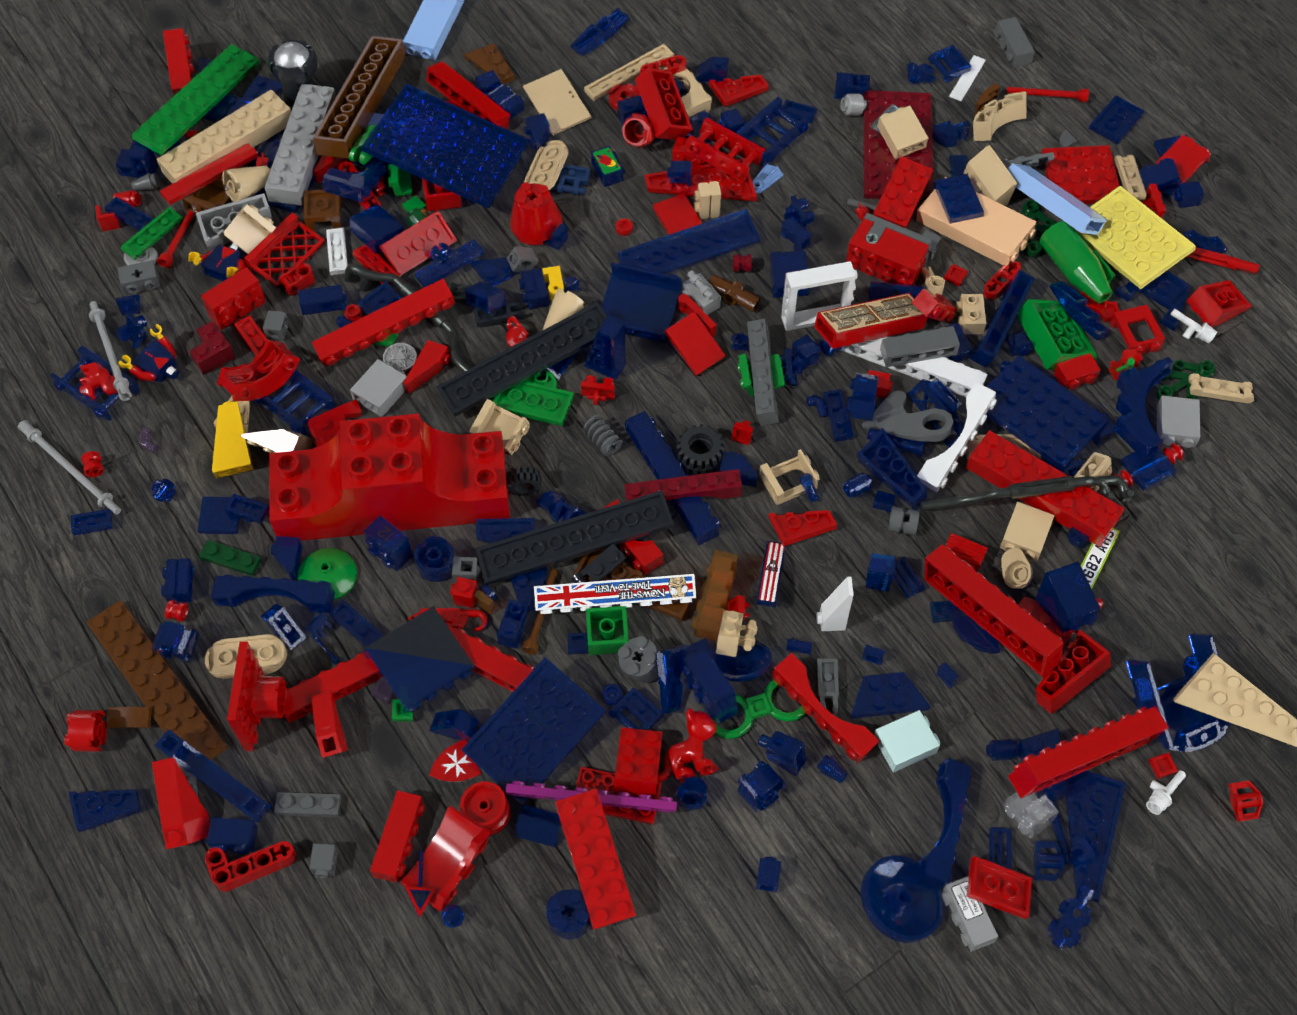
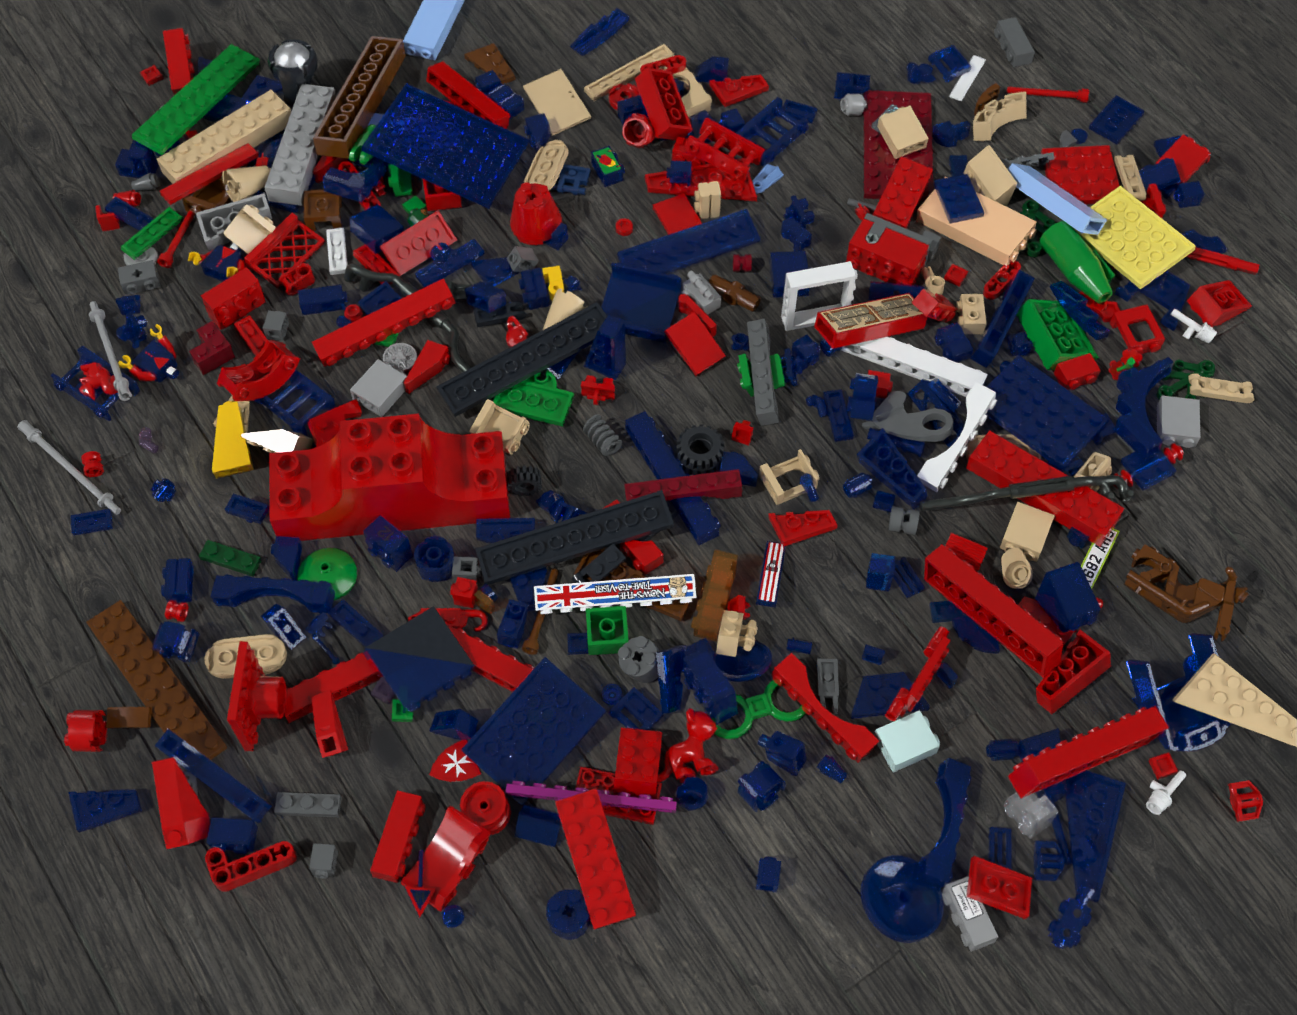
(151, 75): none -> red tile
(214, 517): clear blue tile -> none
(836, 608): white wedge -> none
(907, 699): none -> red plate
(919, 346): dark grey brick -> none
(1080, 135): none -> clear blue piece
(1184, 601): none -> reddish brown piece

